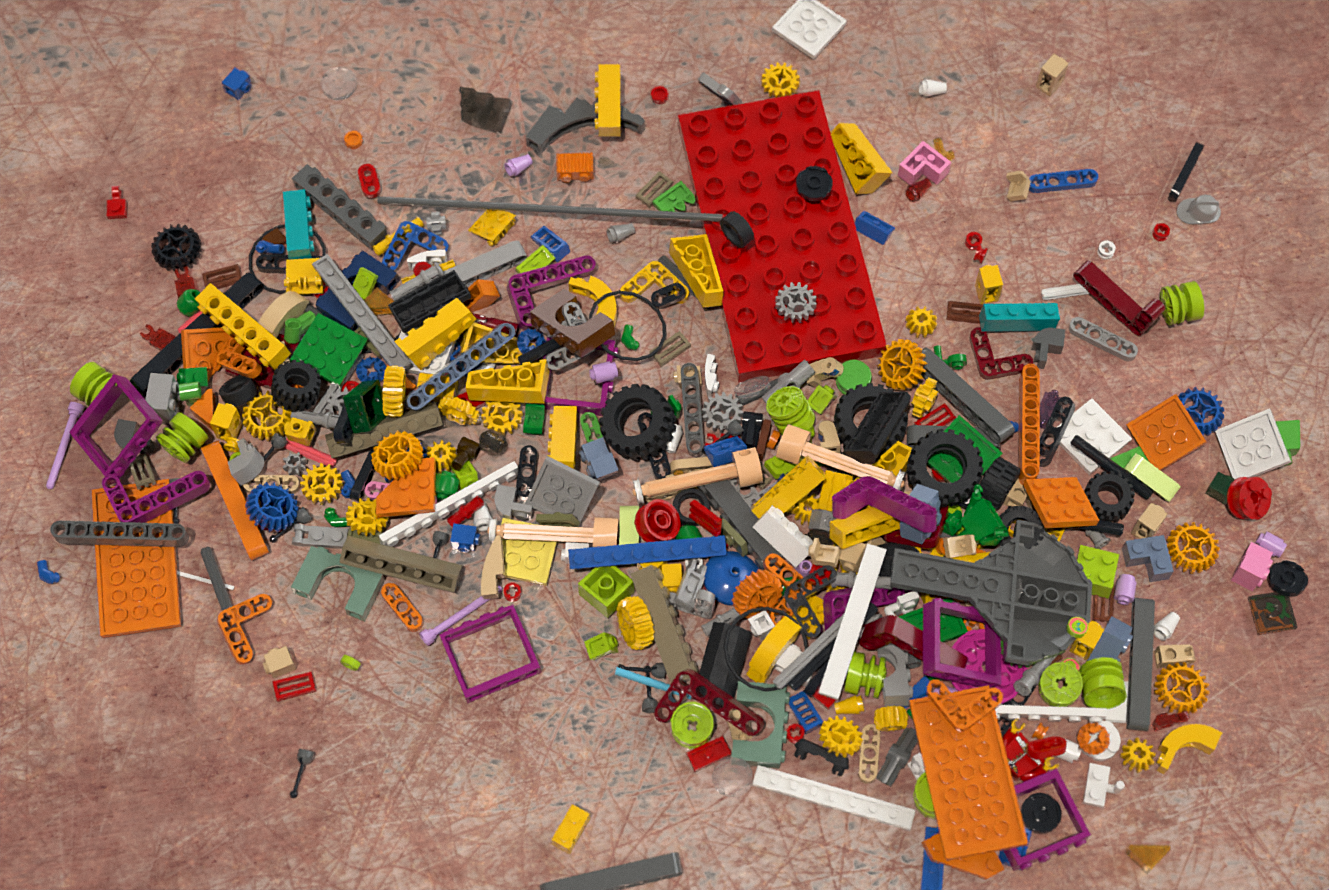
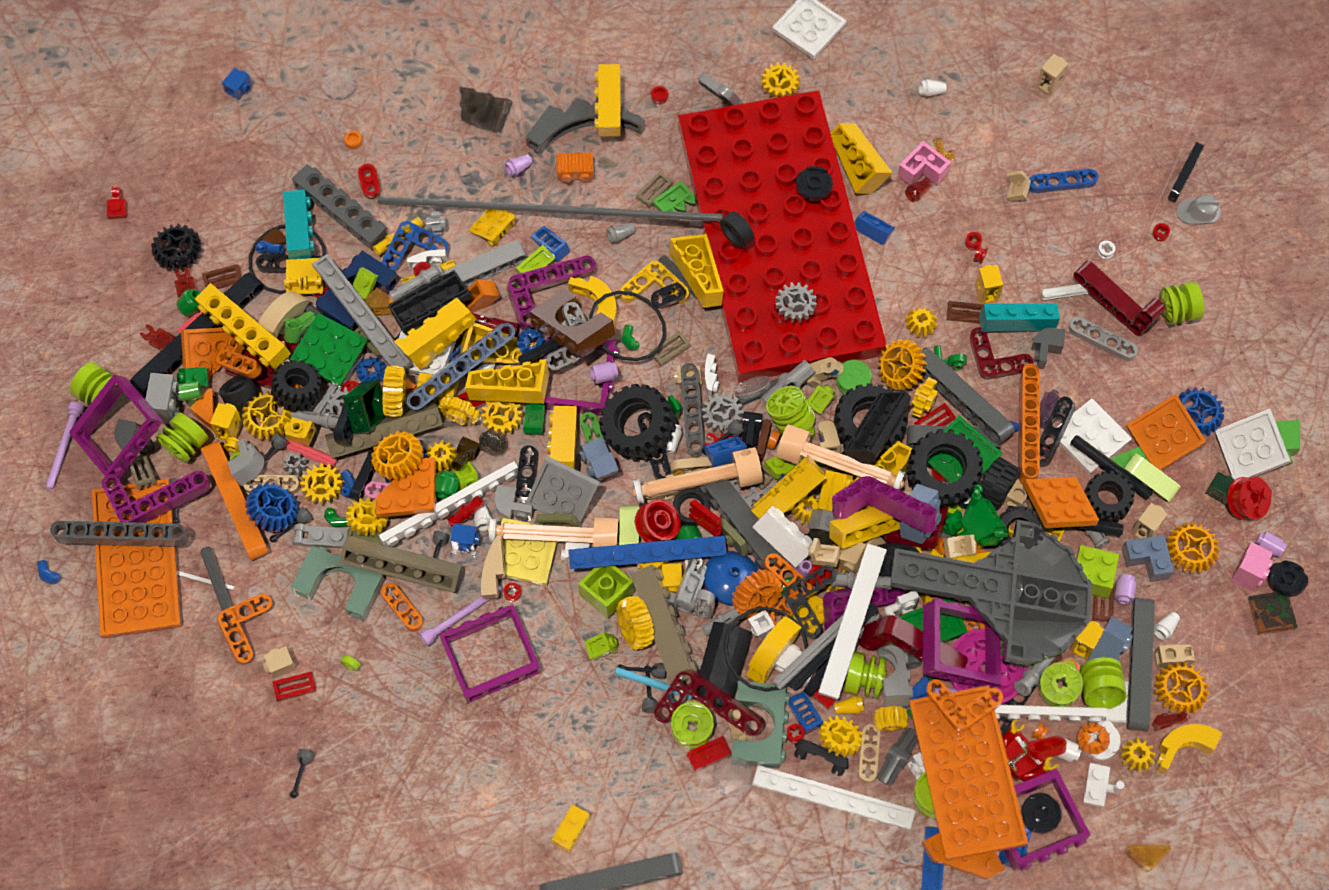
(1077, 627): lime tile -> none

